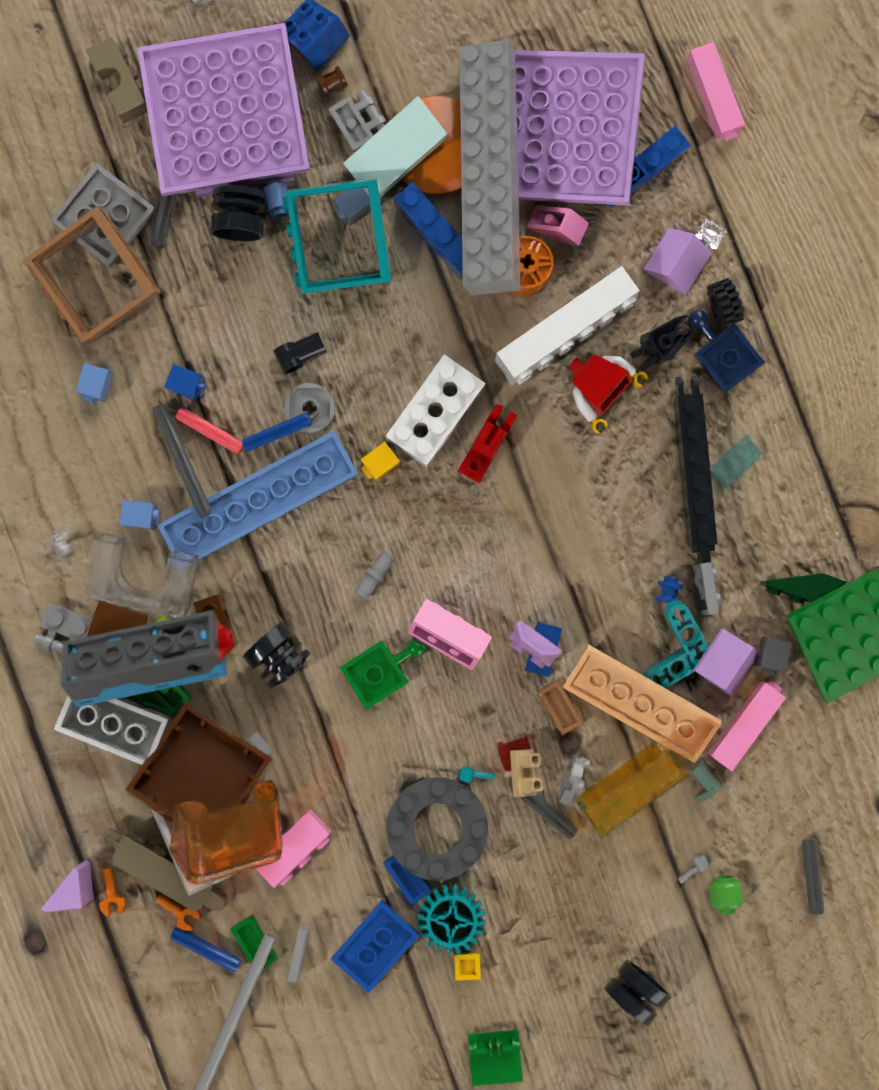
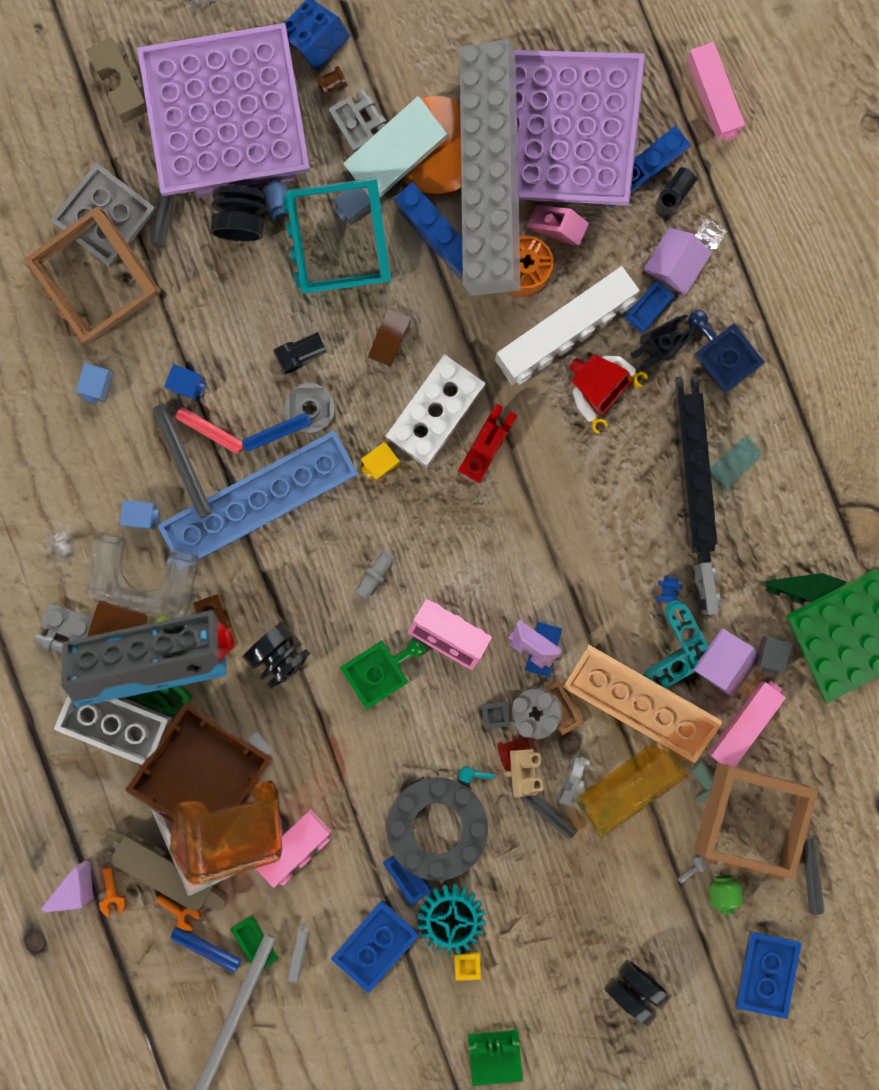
(389, 337): none -> reddish brown slope
(495, 715): none -> dark grey plate
(544, 701): none -> light grey plate
(649, 306): none -> blue tile
(675, 192): none -> black piece
(715, 811): none -> medium nougat window
(725, 302): black tyre -> none
(768, 974): none -> blue plate

